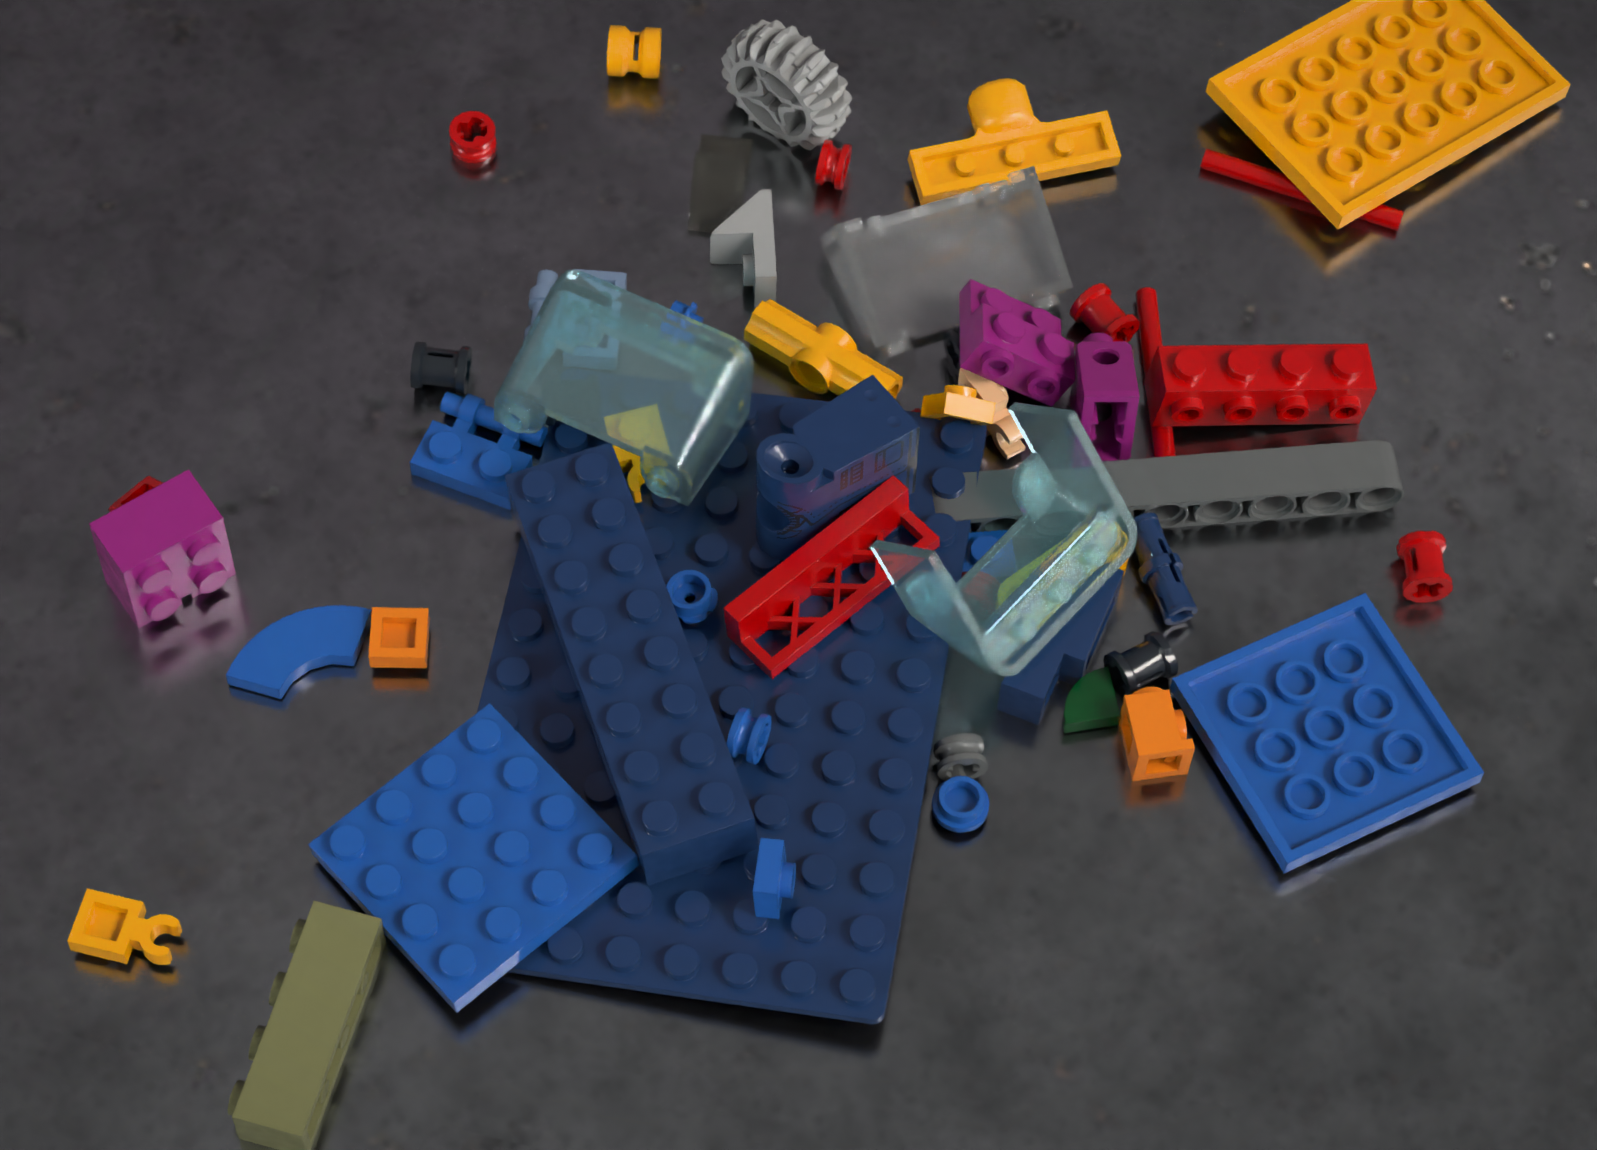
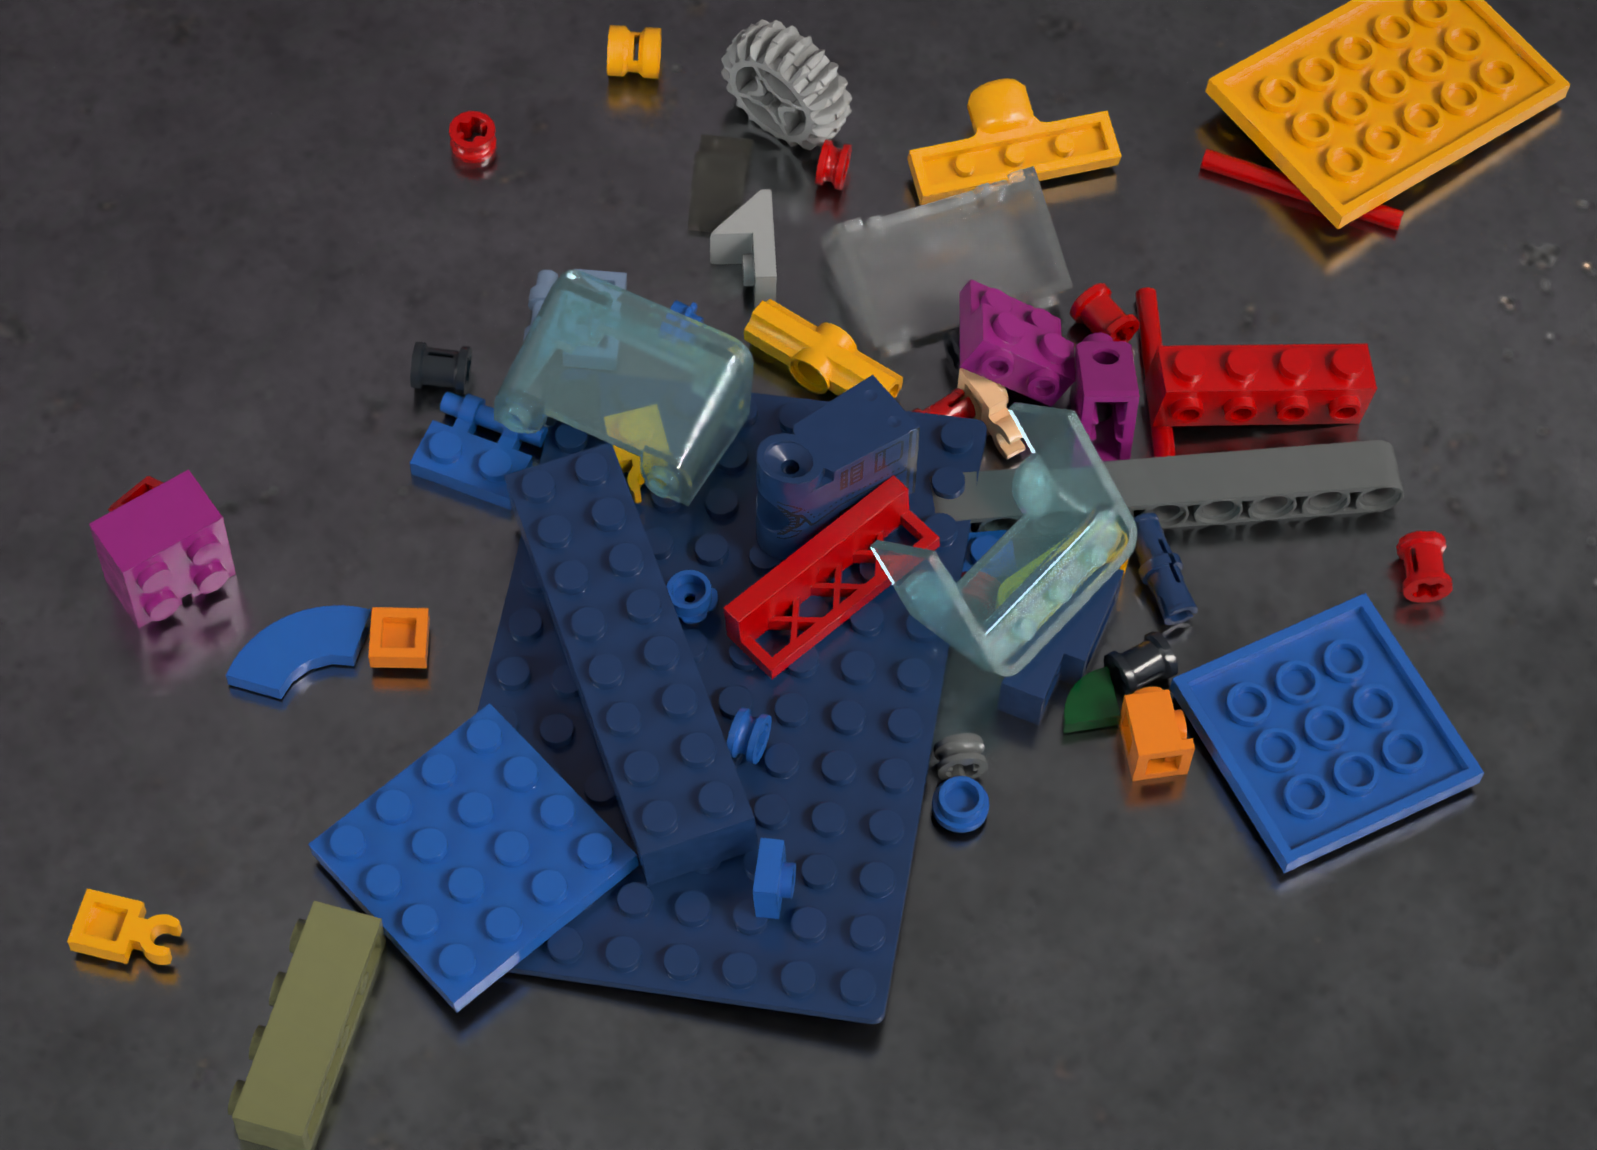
(958, 403): light orange plate -> none

